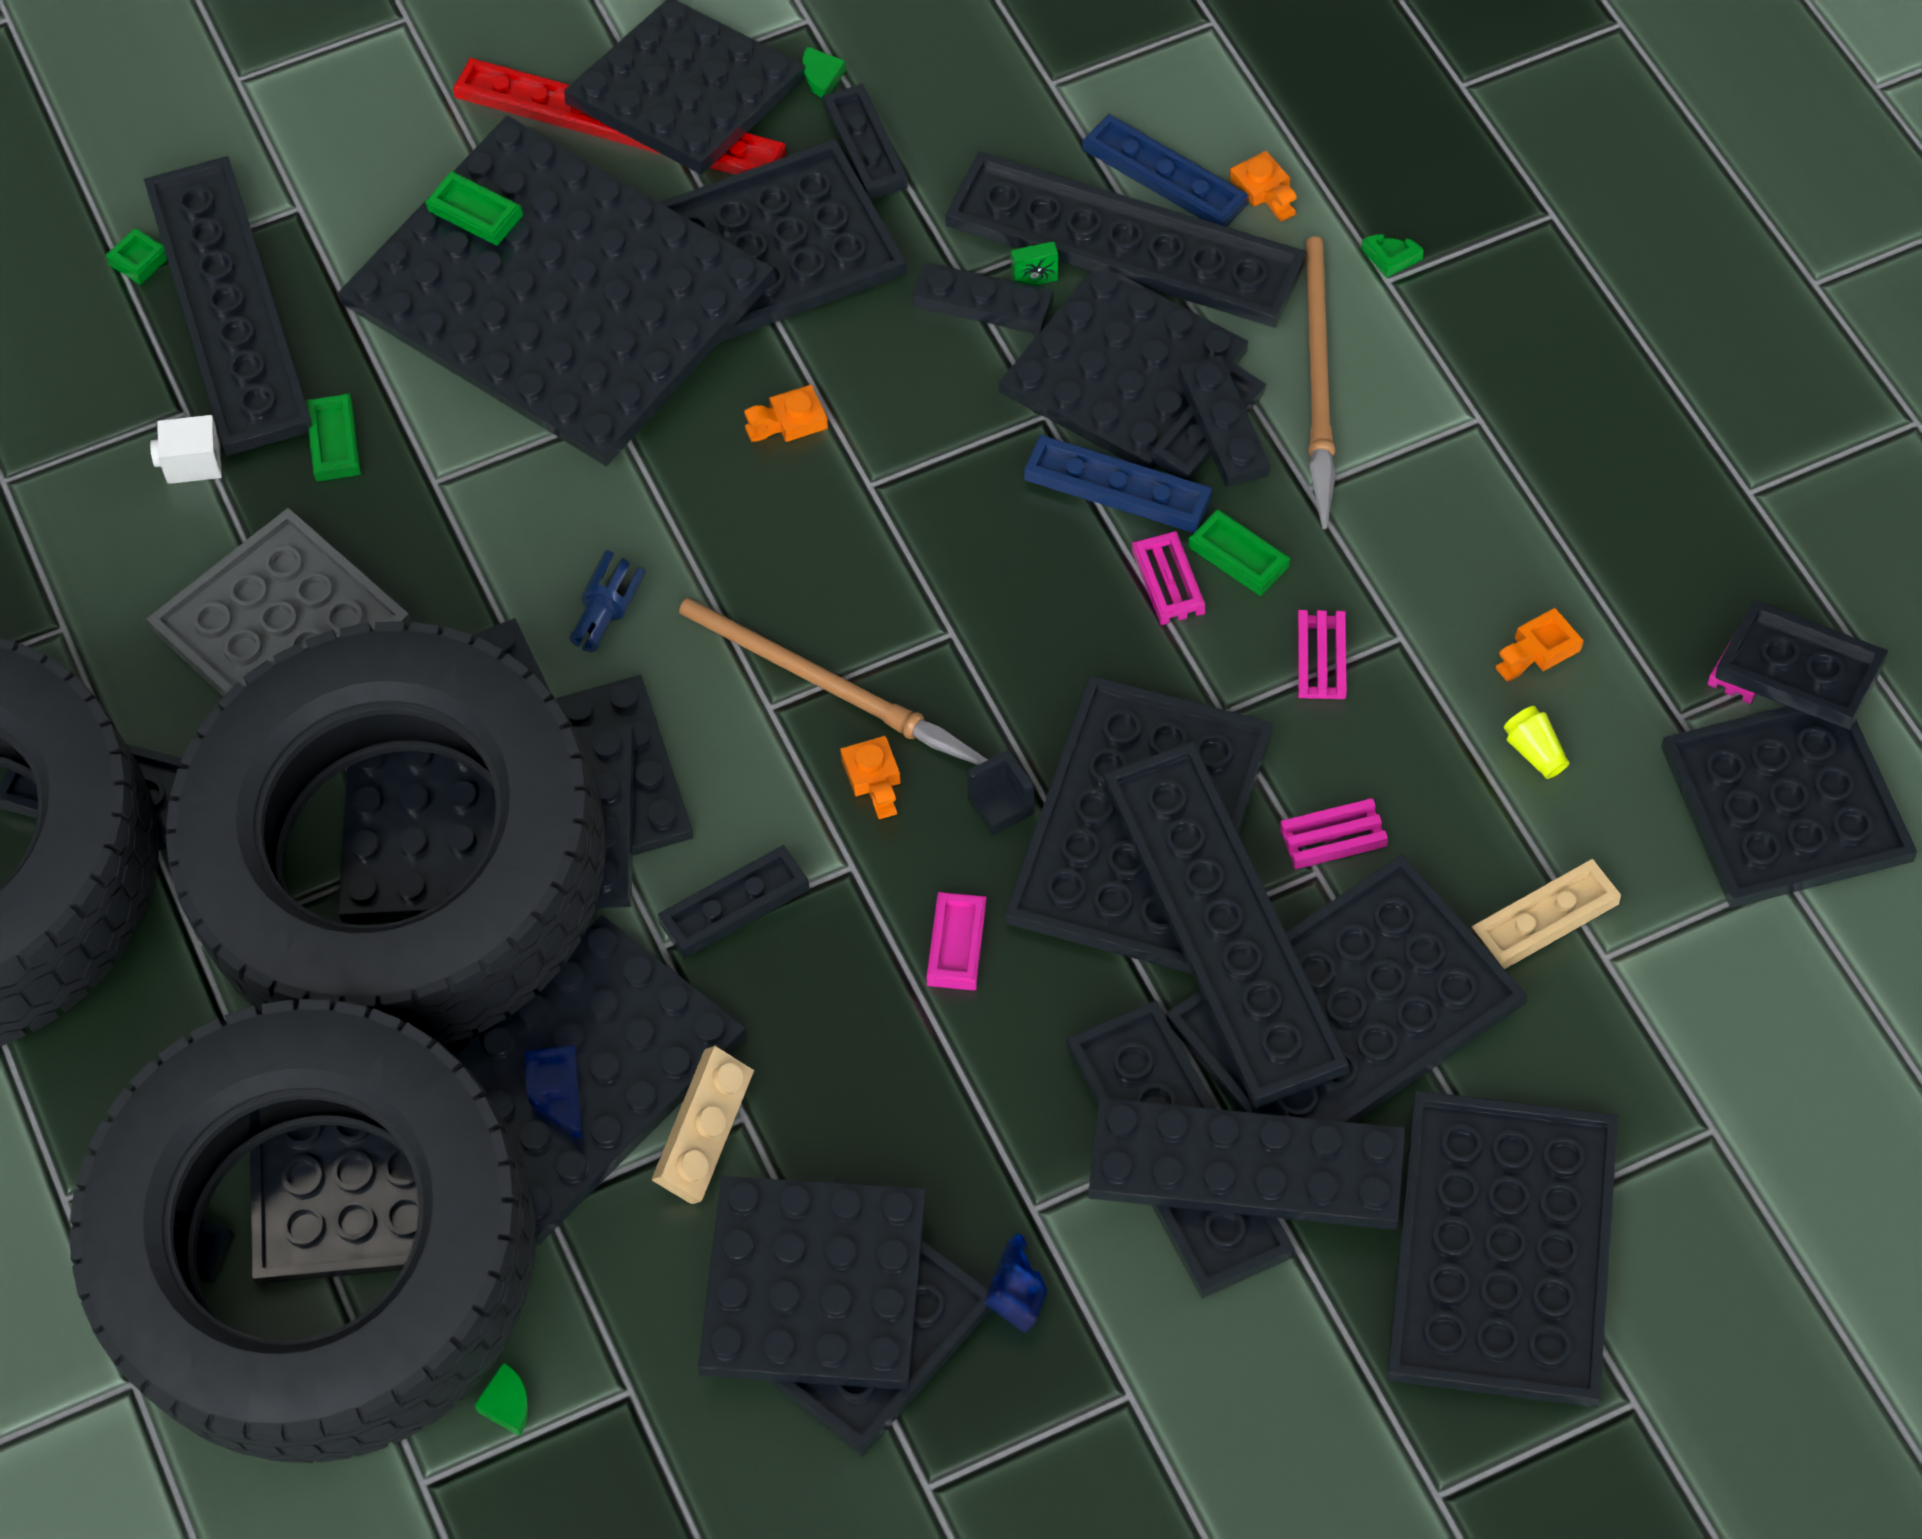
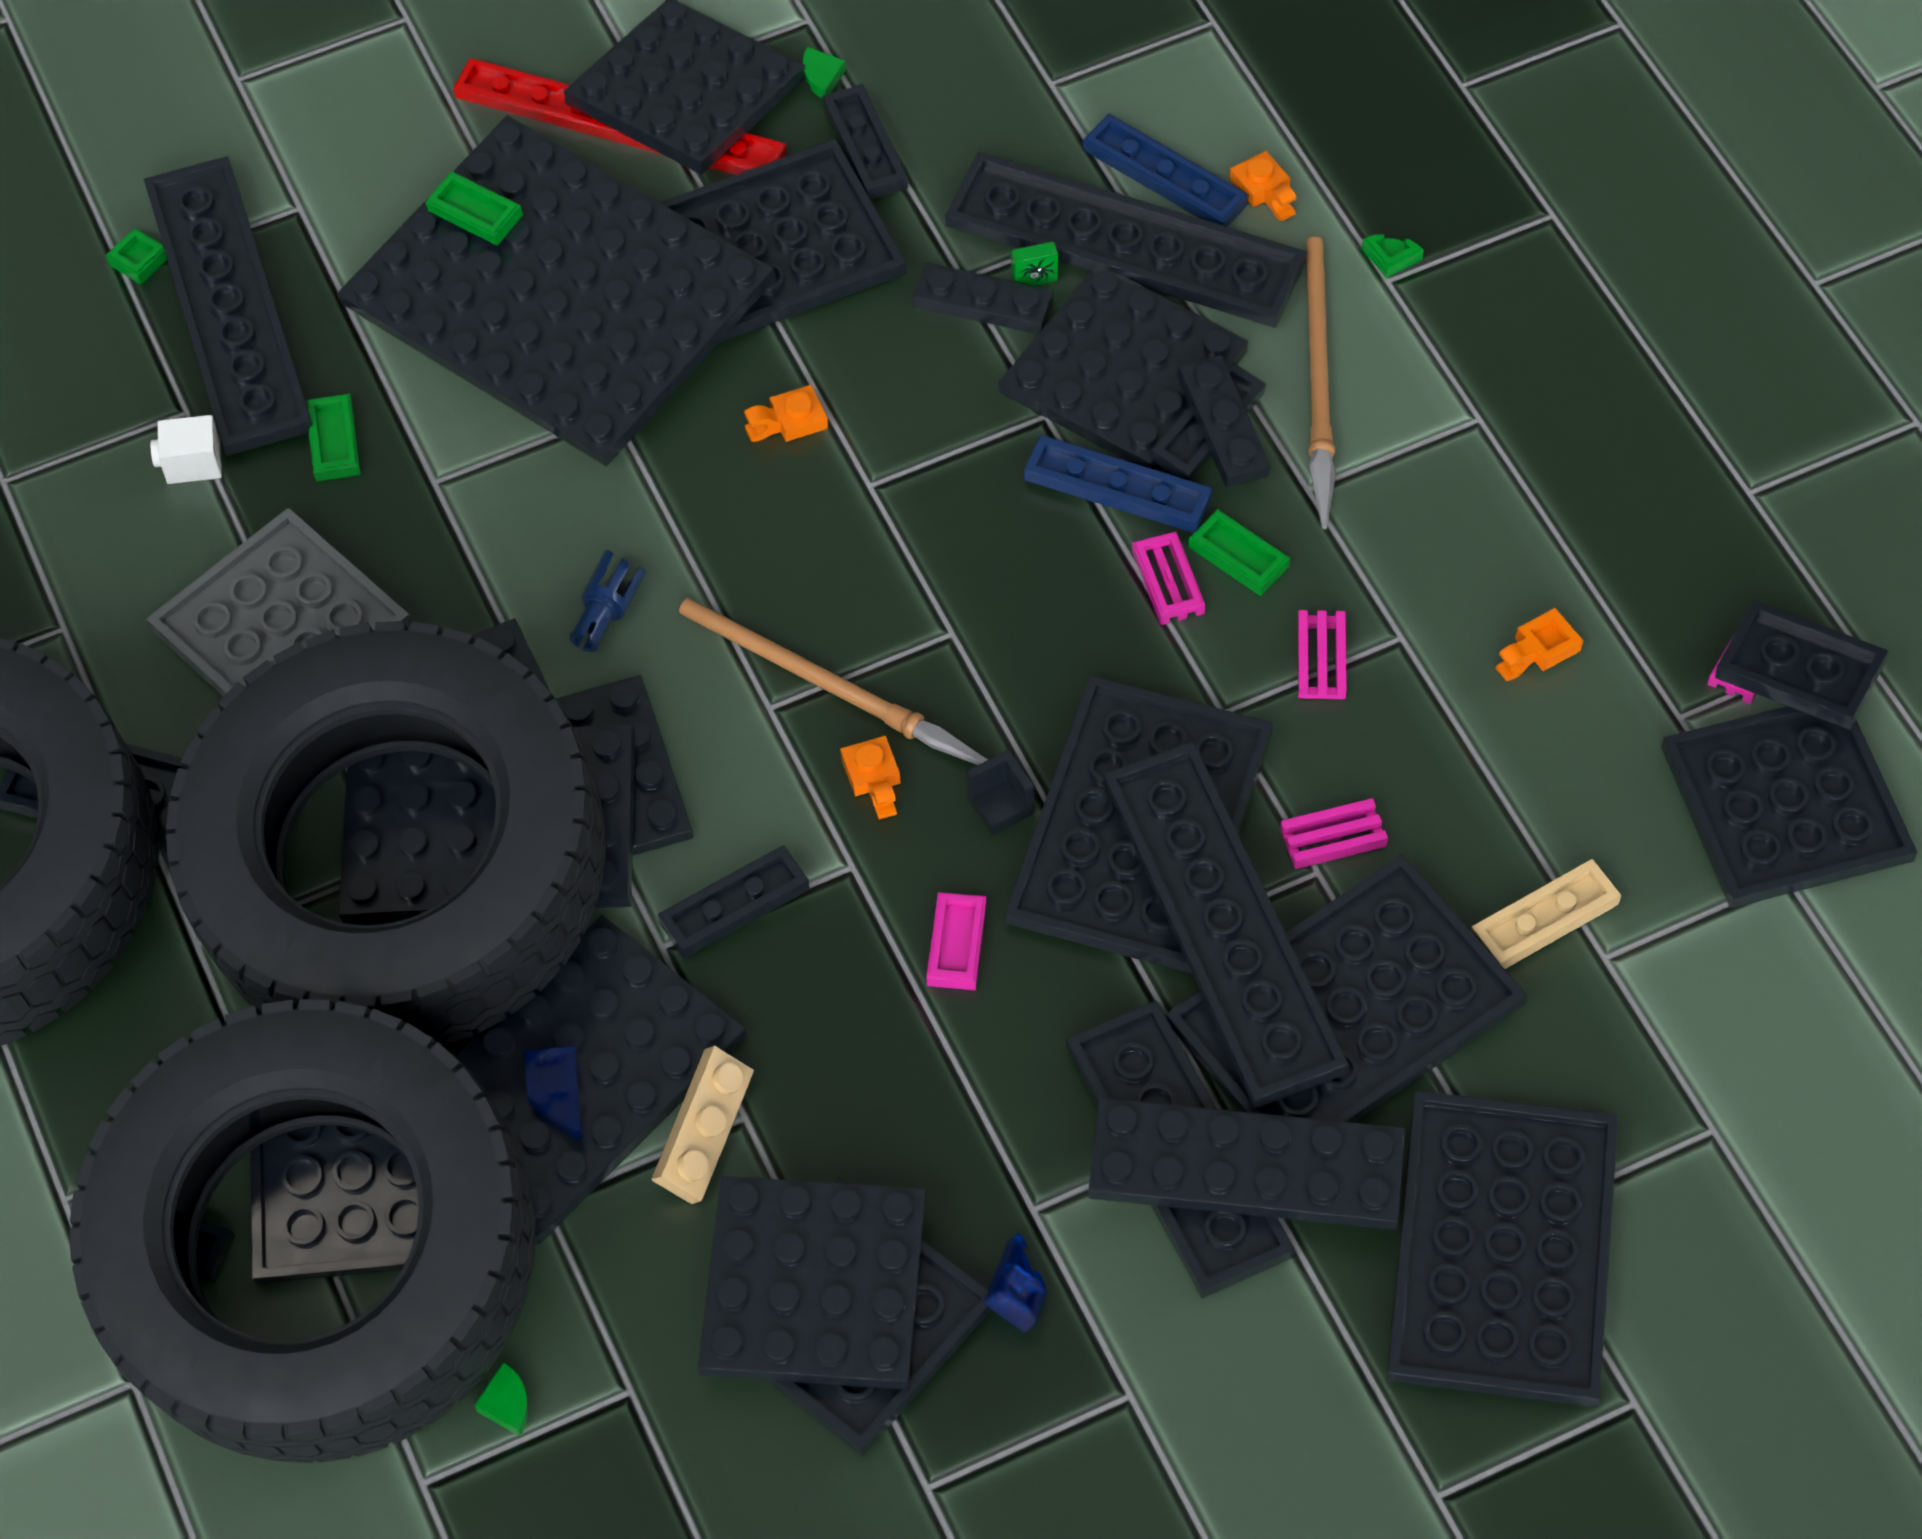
(1536, 741): neon yellow cone -> none

